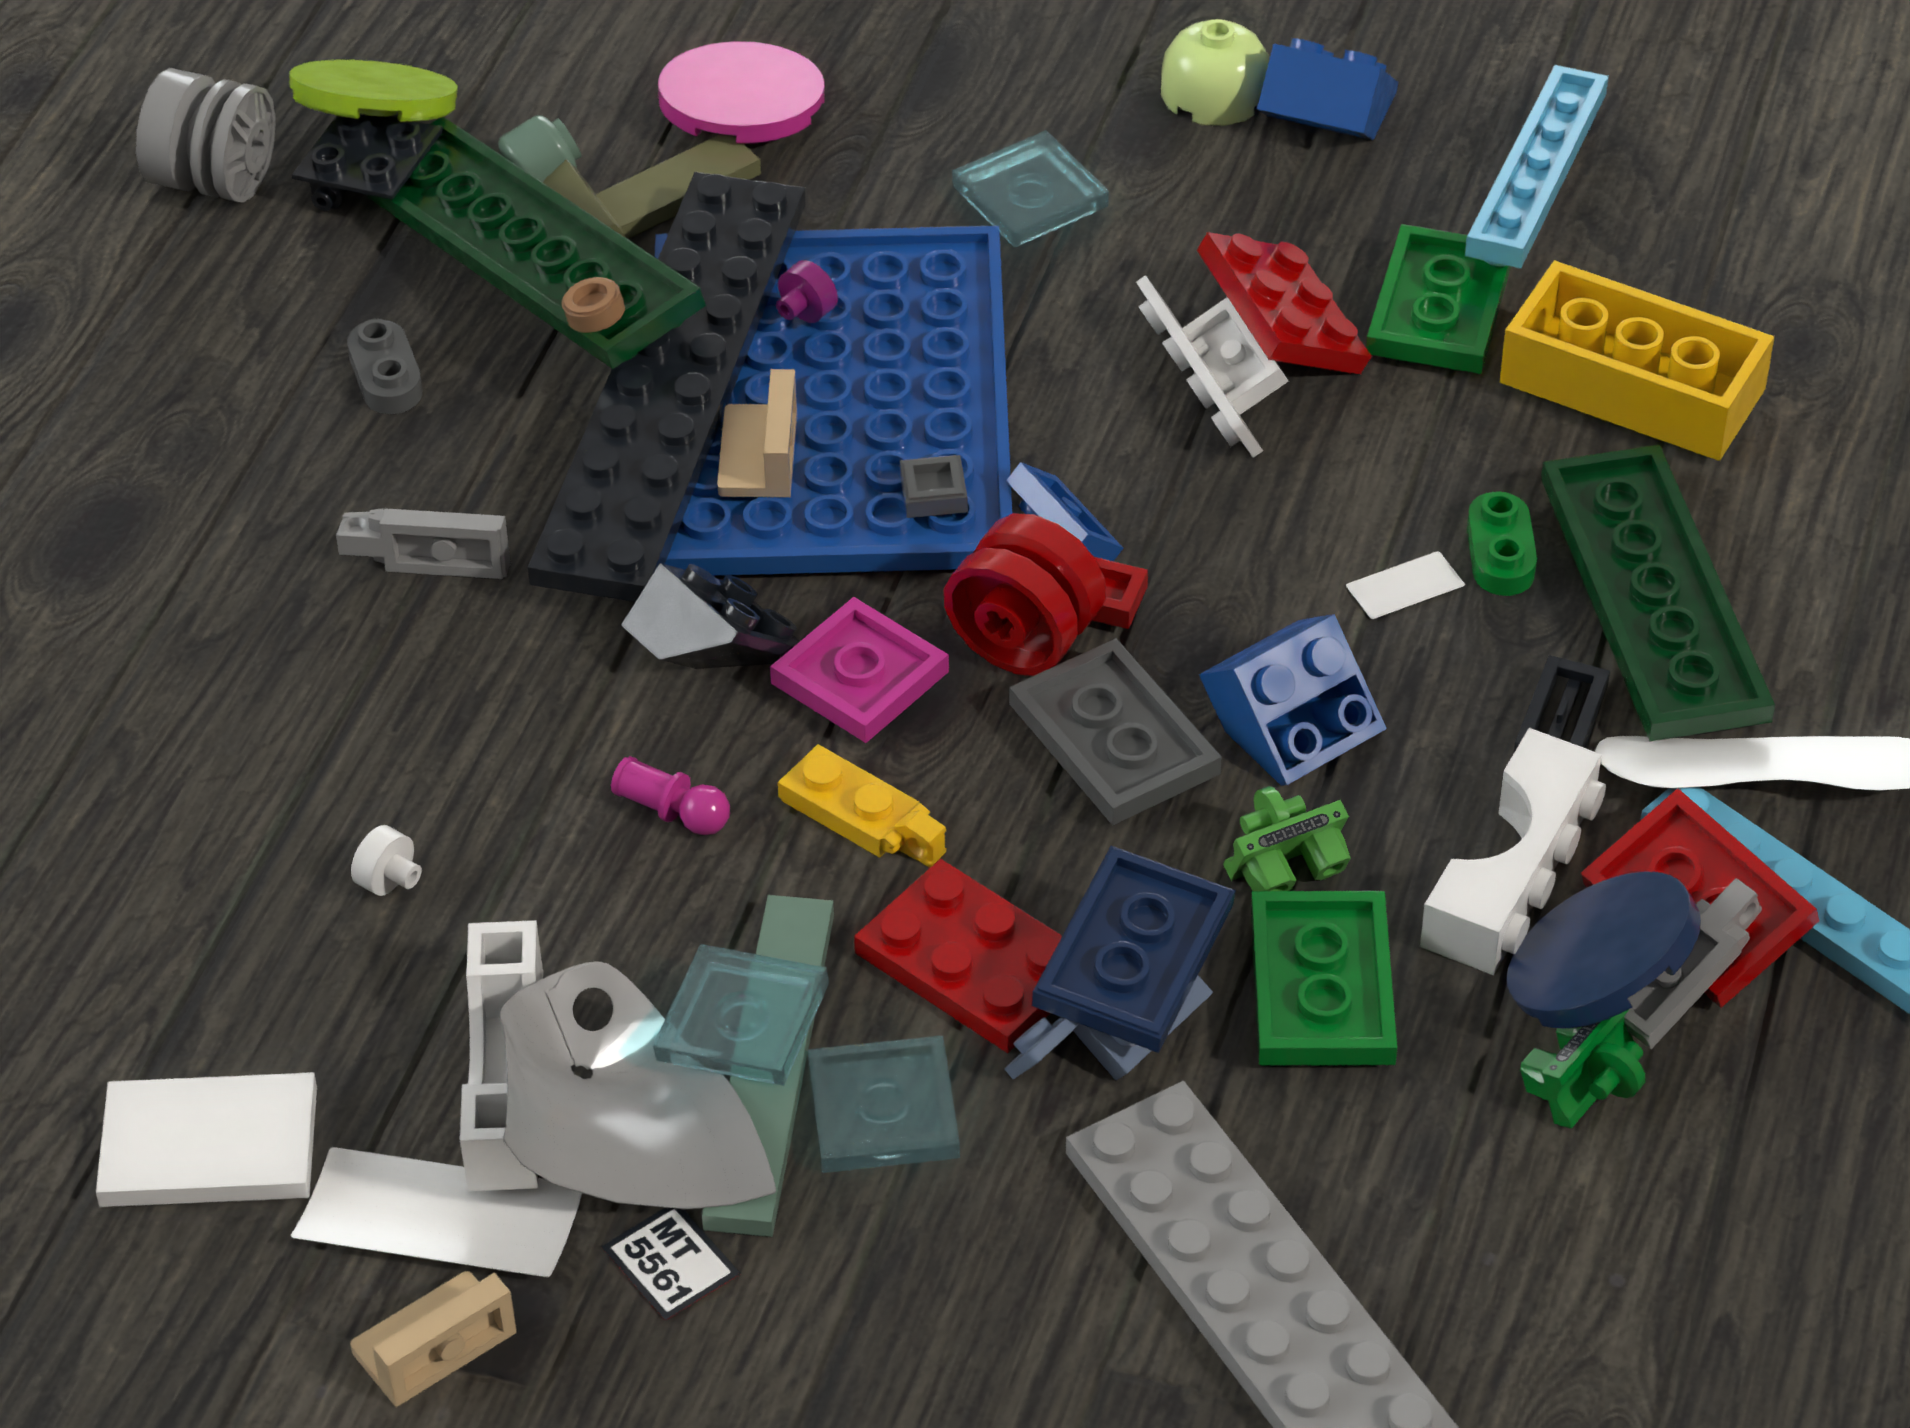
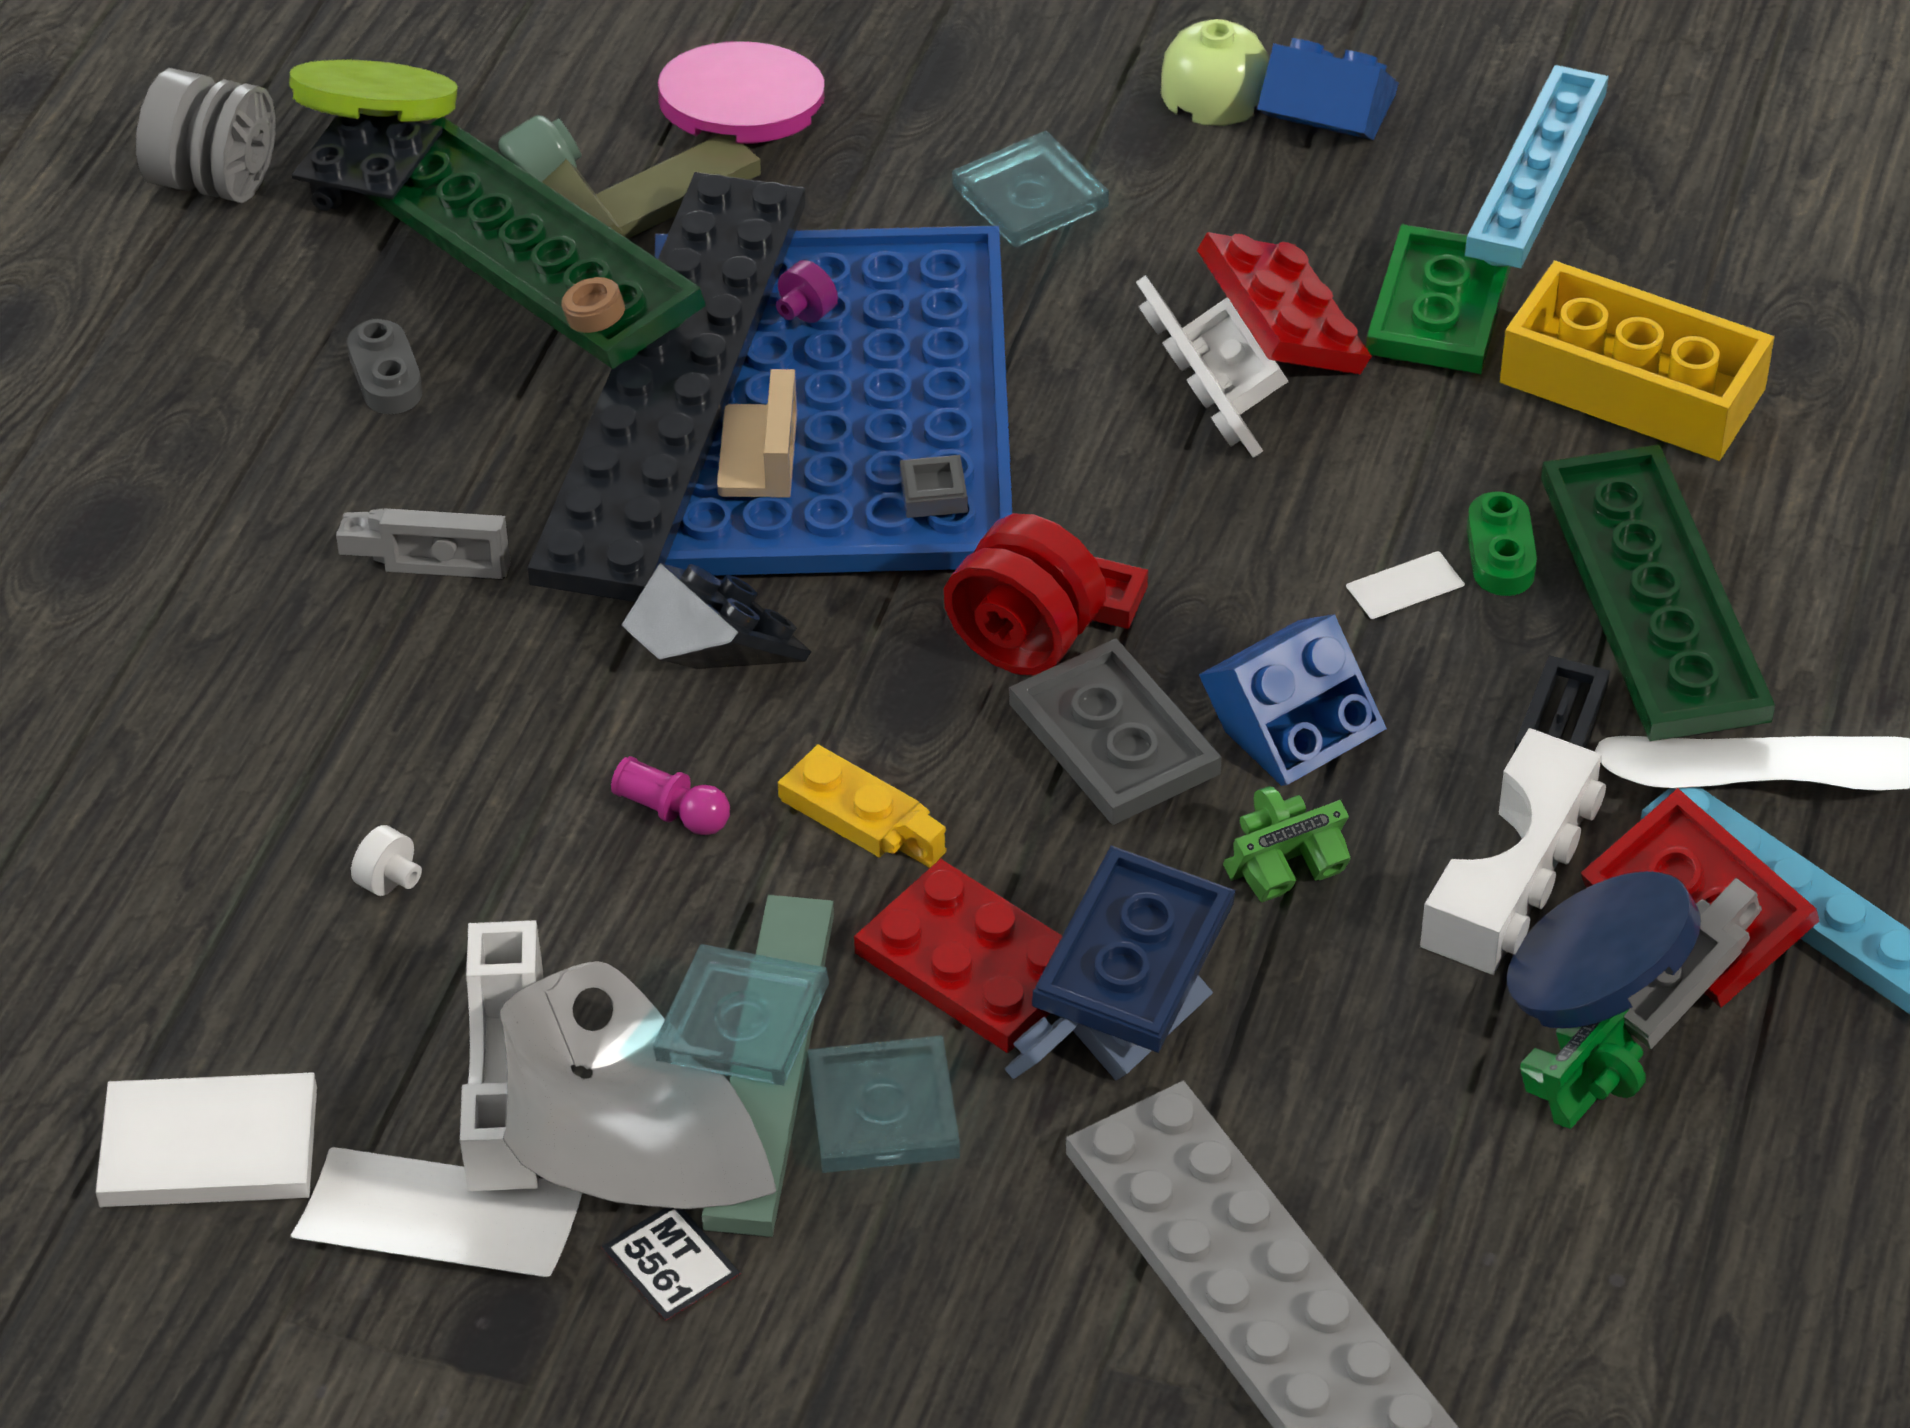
(436, 1335): tan panel -> none
(859, 669): dark pink plate -> none
(1051, 499): blue plate -> none
(1323, 978): green plate -> none

